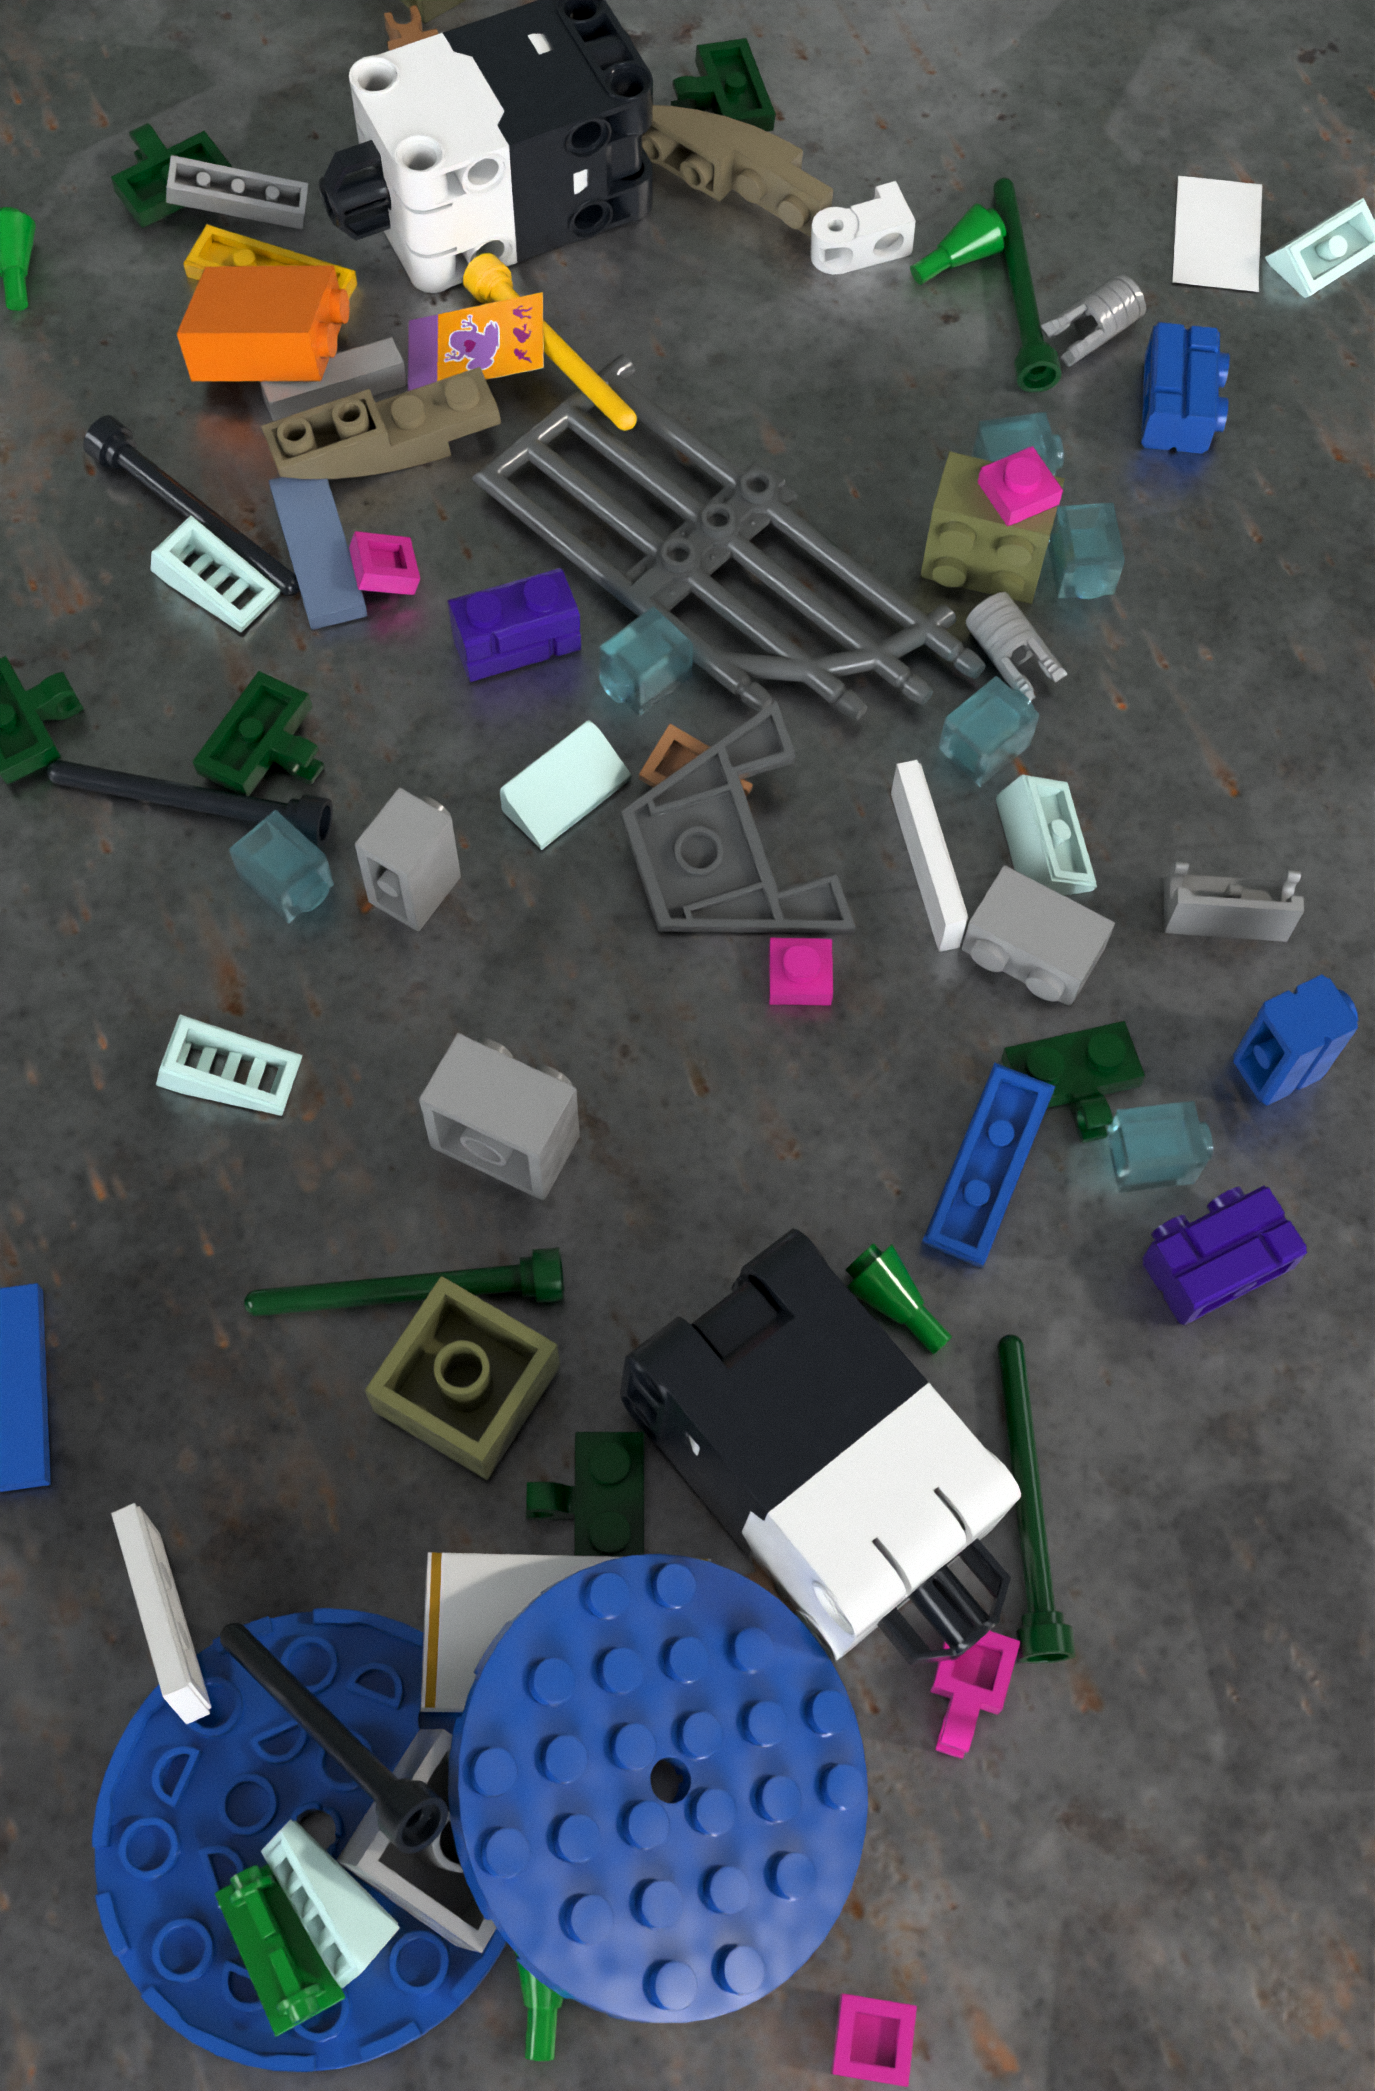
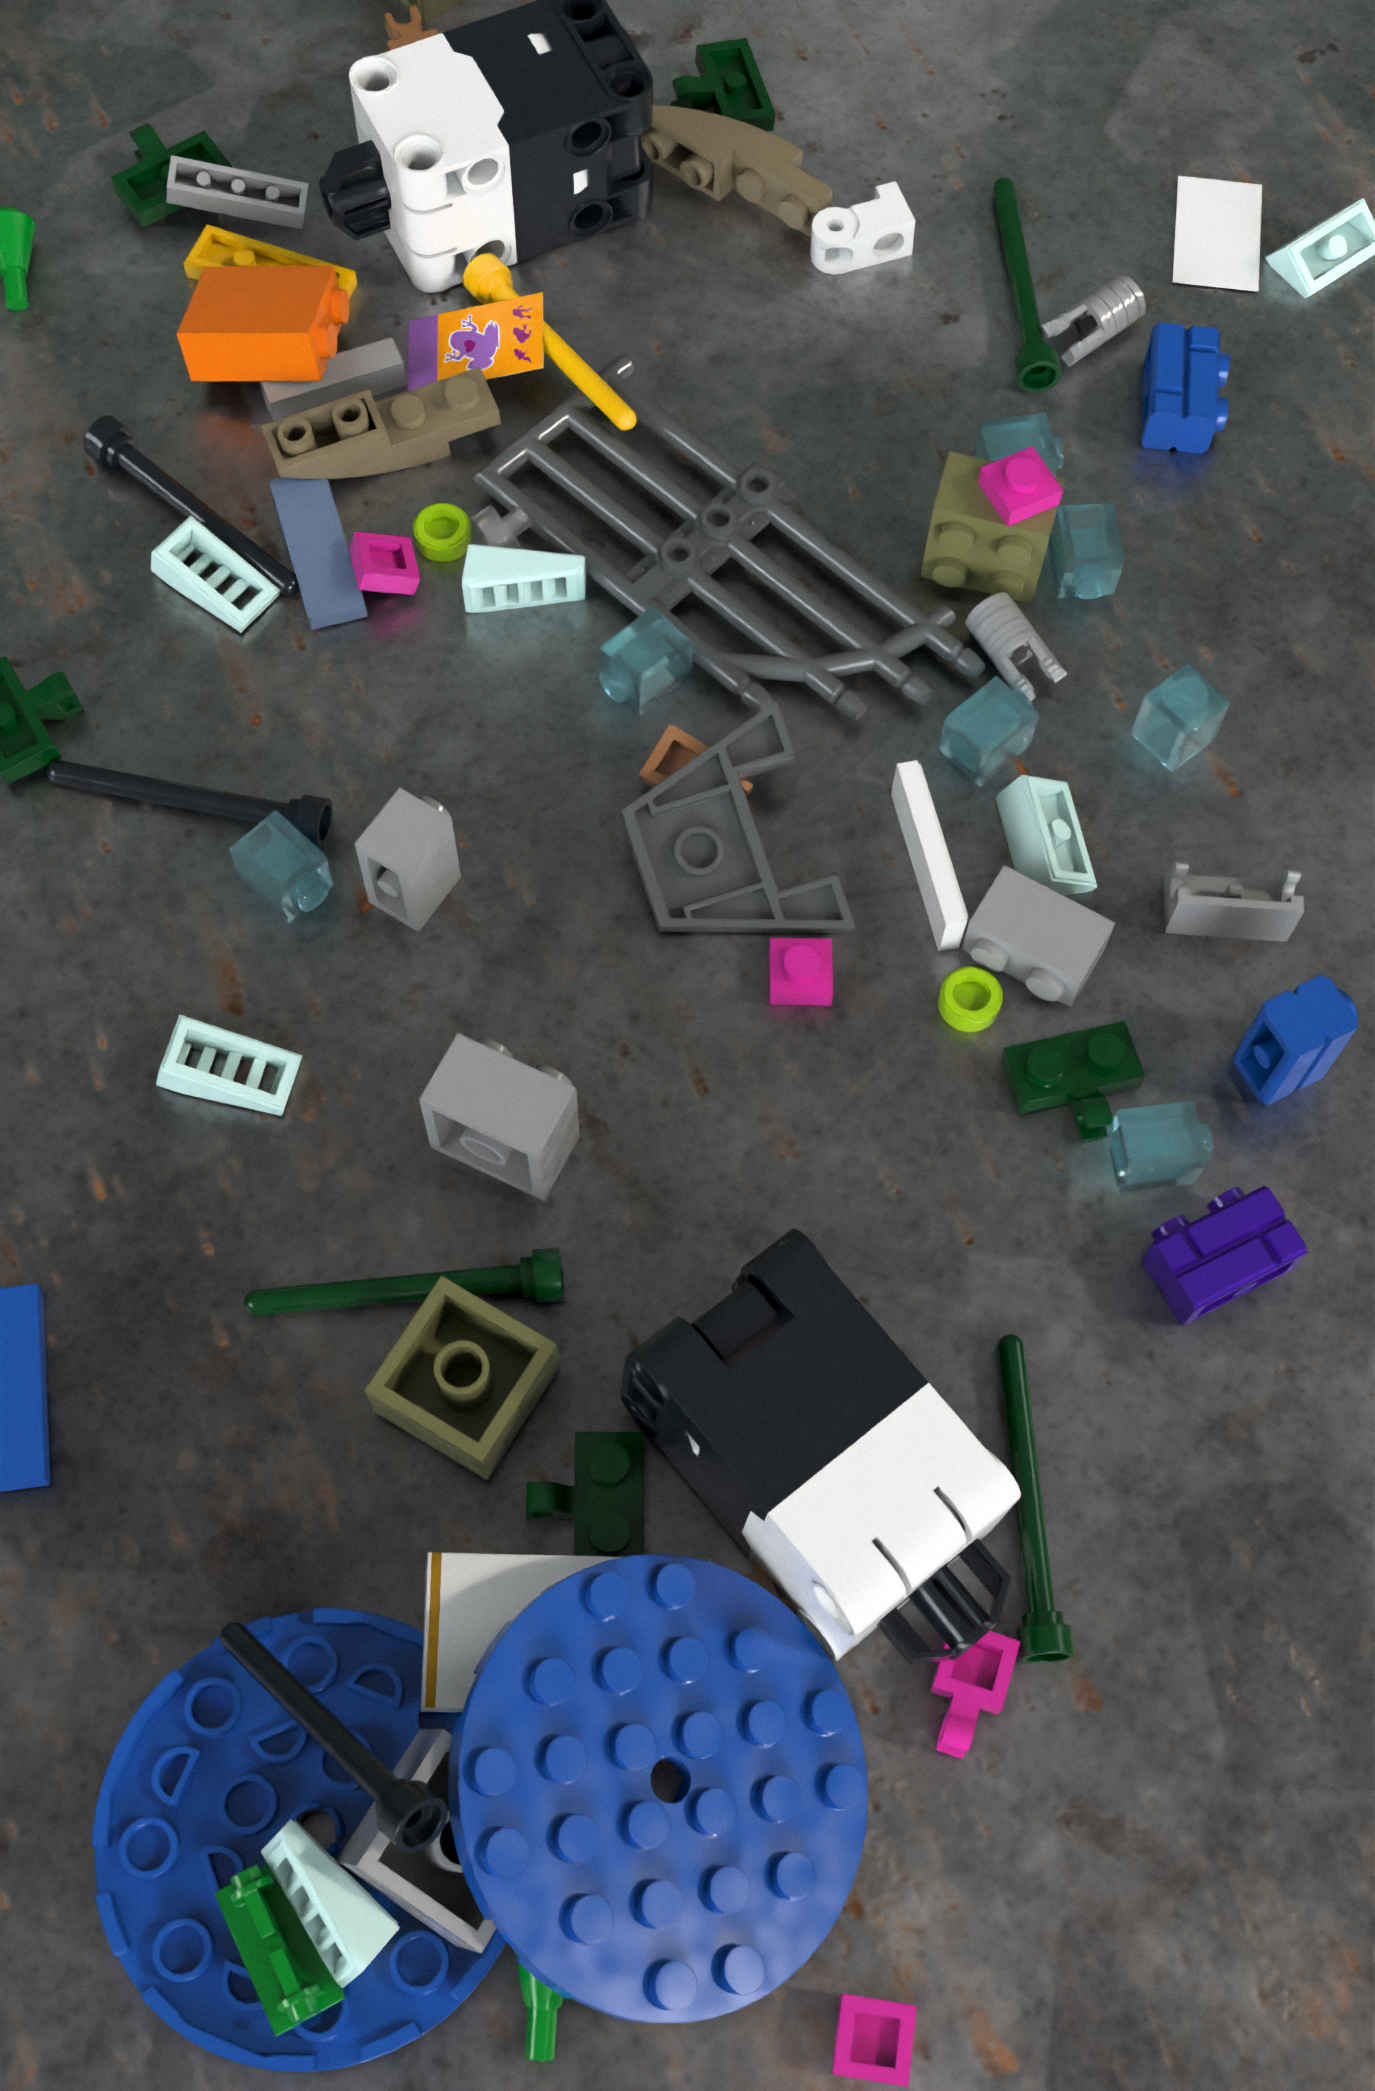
(161, 1614): white tile -> none
(257, 734): dark green plate -> none
(442, 532): none -> lime tile
(501, 531): none -> clear tile
(515, 624): dark purple brick -> none
(520, 578): none -> light aqua slope
(564, 785): light aqua slope -> none
(888, 1287): green cone -> none
(970, 999): none -> lime tile
(972, 238): green cone -> none
(988, 1165): blue tile -> none
(1180, 717): none -> clear light blue brick

